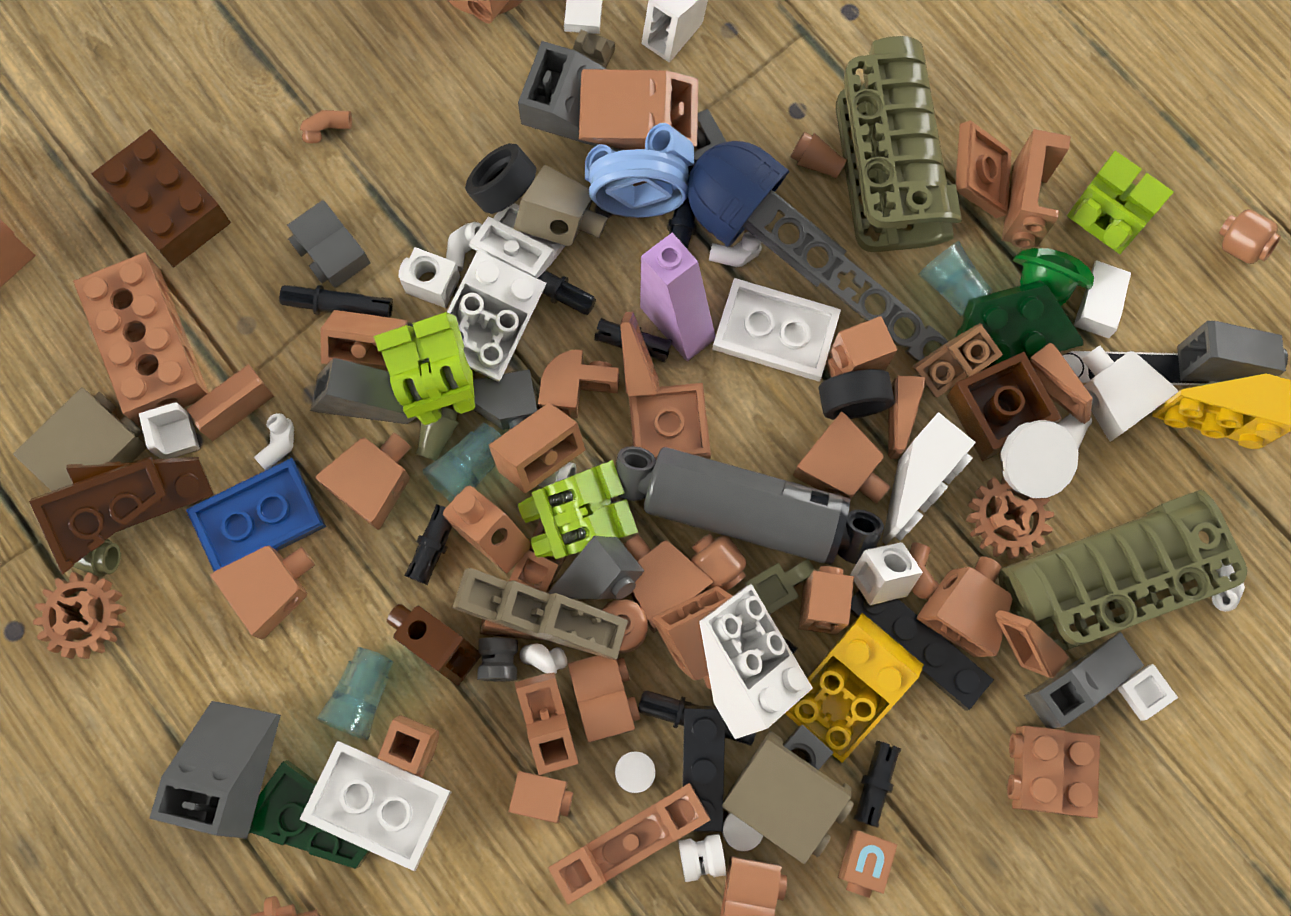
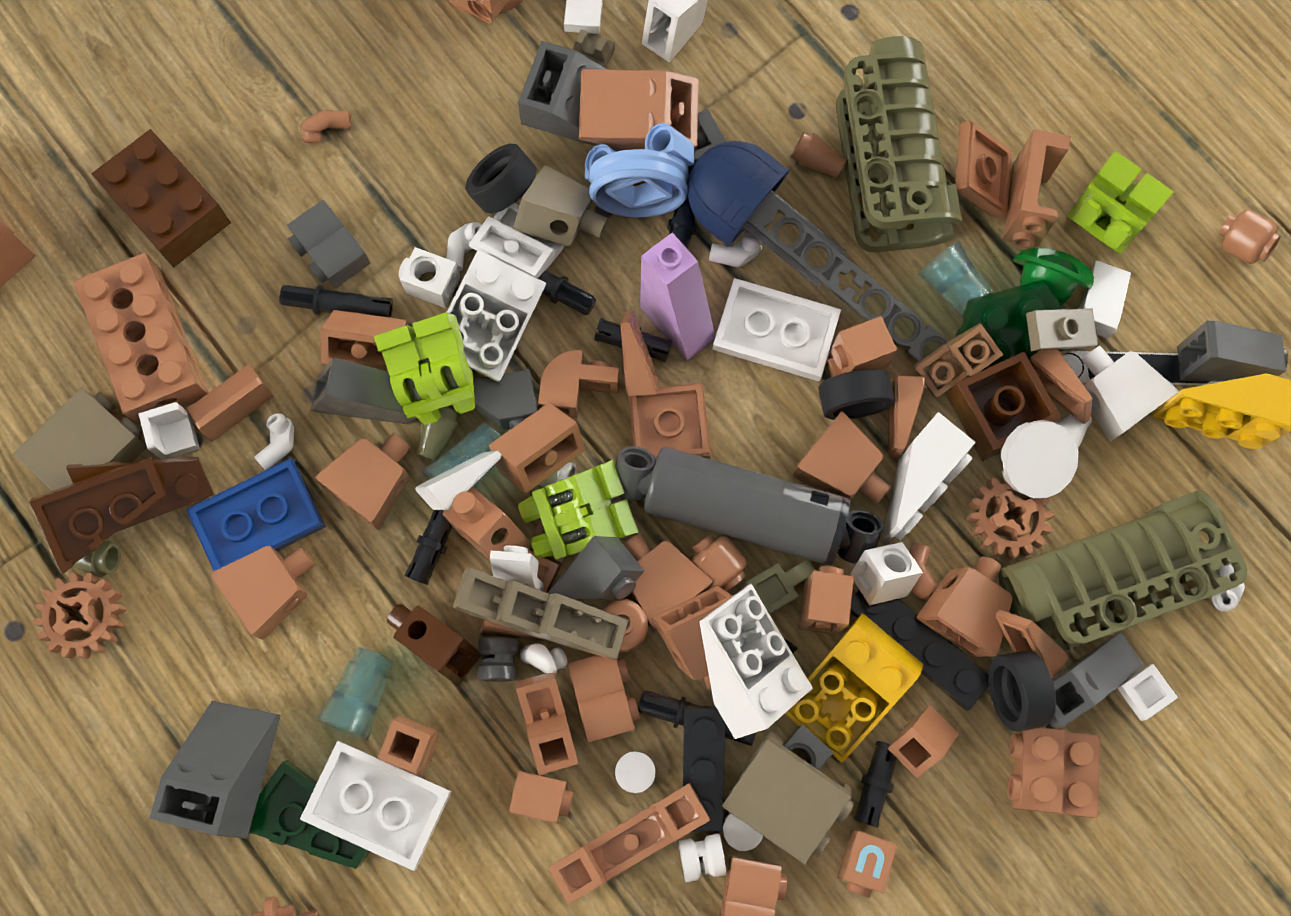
(442, 489): none -> white slope
(516, 565): none -> white slope
(923, 741): none -> nougat brick
(1022, 691): none -> black tyre
(1061, 329): none -> plate

